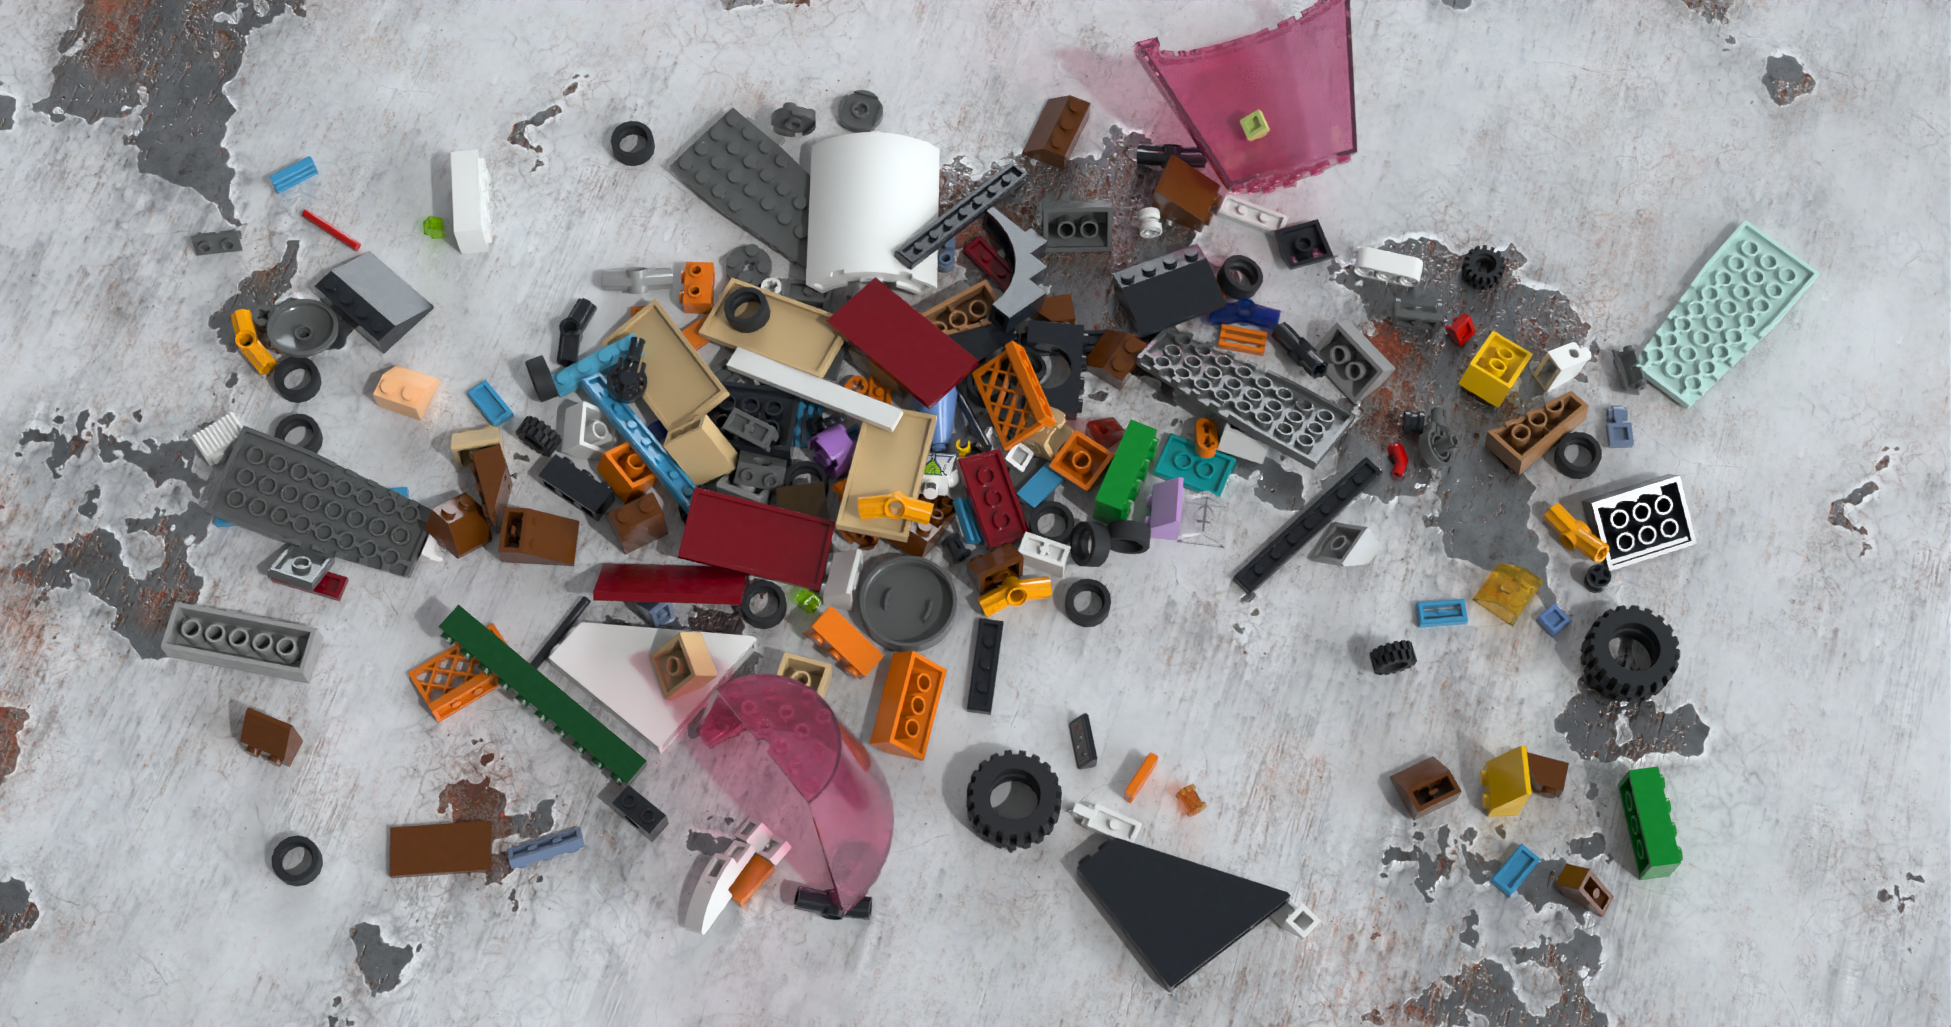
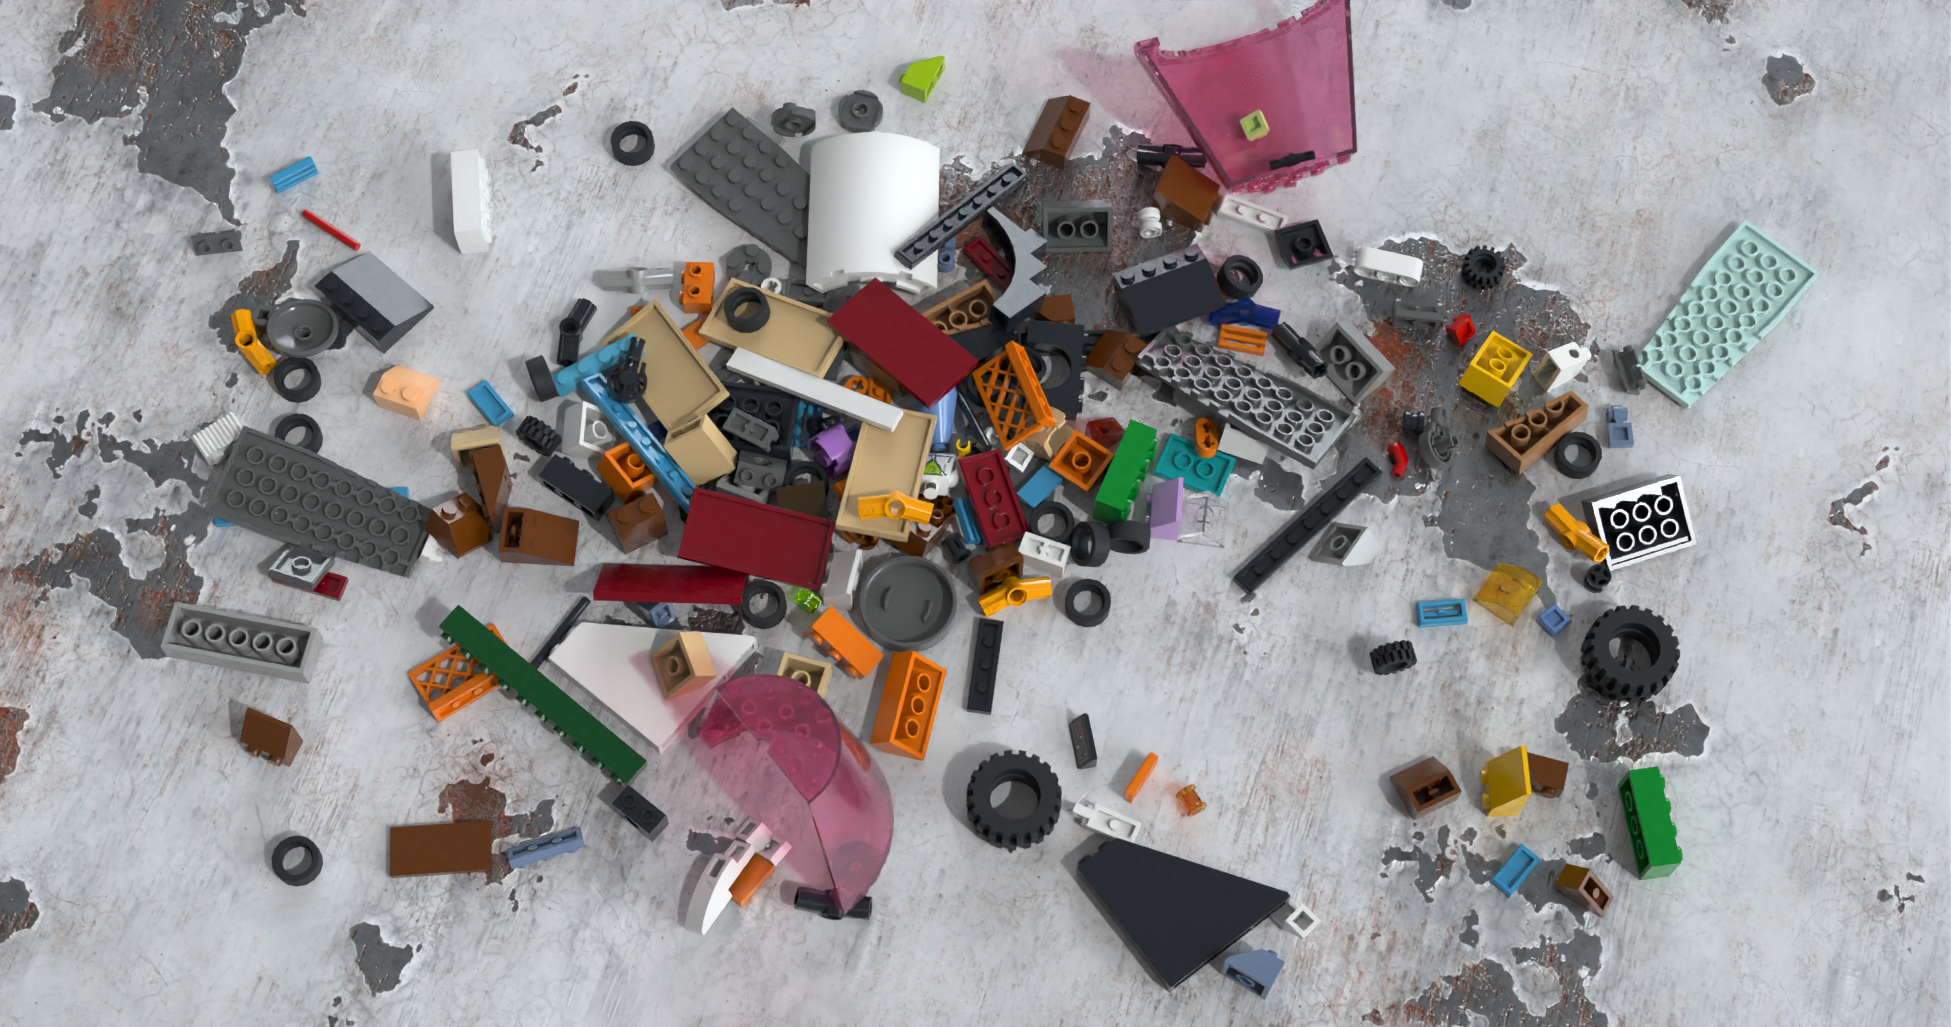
(434, 227): clear neon green piece -> none
(922, 77): none -> lime slope
(1254, 970): none -> sand blue slope
(1292, 159): none -> black pin

